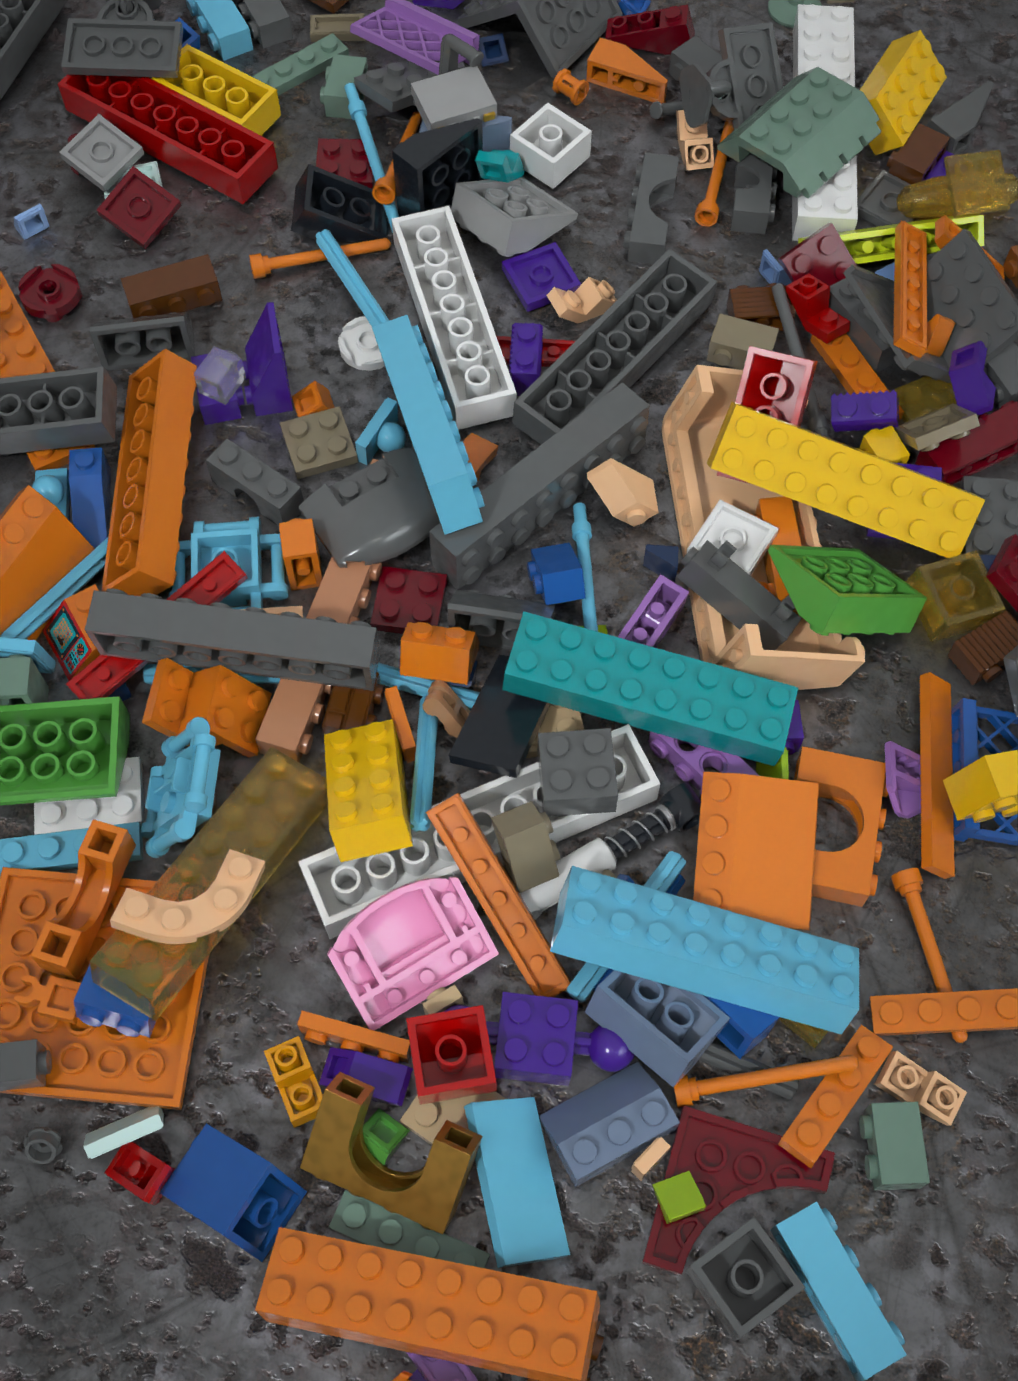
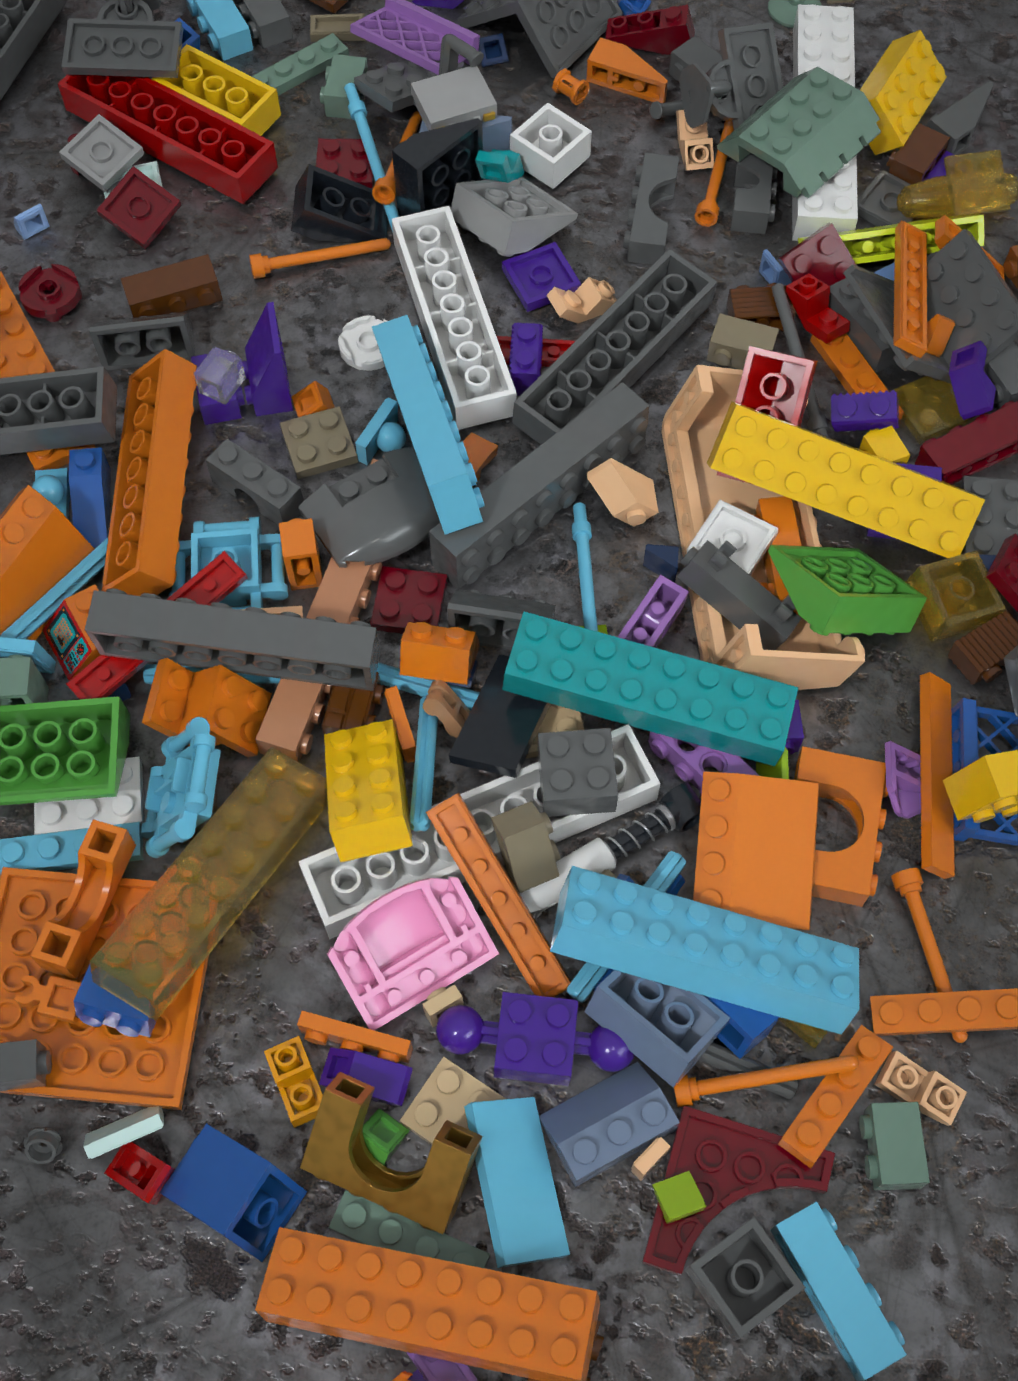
(187, 920): light nougat plate -> none
(350, 278): medium azure axle -> none
(451, 1054): red slope -> none
(556, 574): blue brick -> none
(930, 429): dark tan plate -> none

